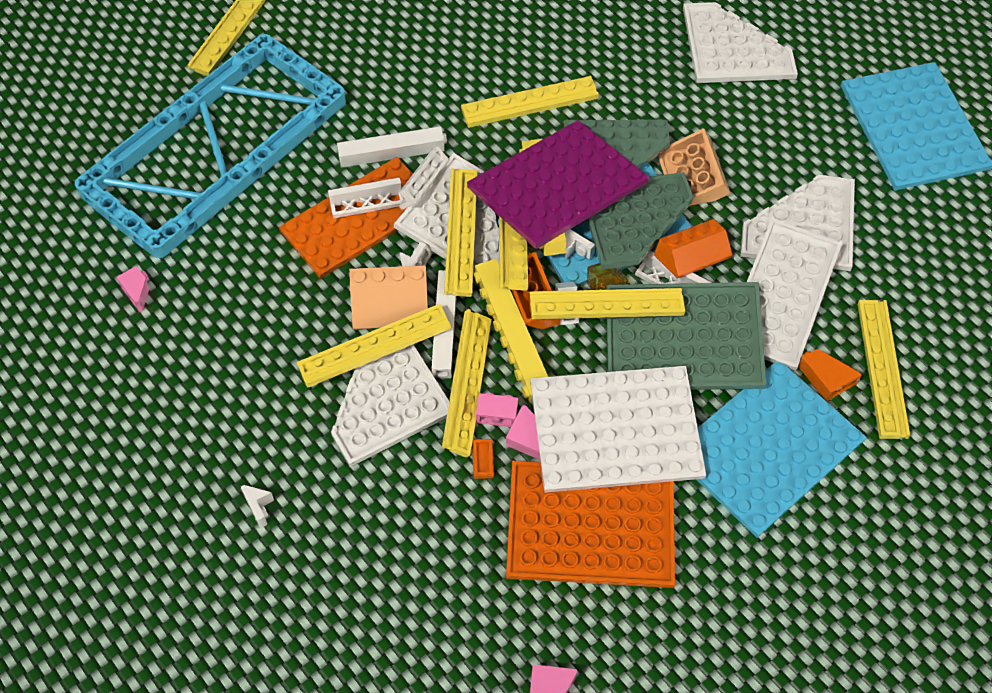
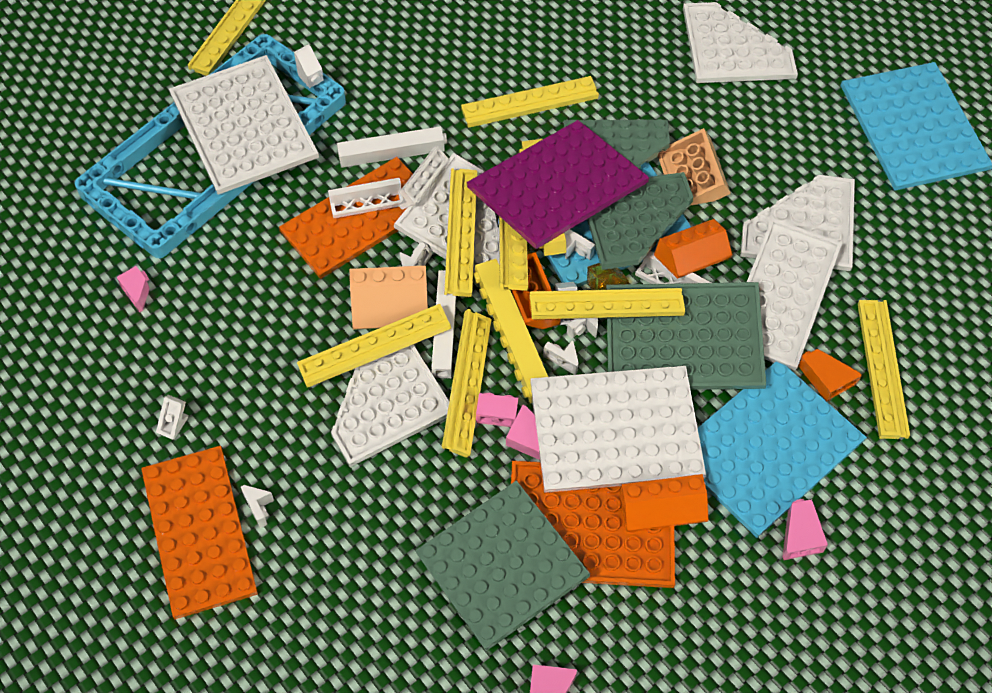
(171, 417): none -> white slope
(198, 532): none -> orange plate
(243, 124): none -> white plate
(308, 66): none -> white slope
(482, 458): orange tile -> none
(502, 565): none -> sand green plate
(564, 358): none -> white slope
(579, 325): none -> white slope
(664, 502): none -> orange slope
(803, 531): none -> bright pink slope

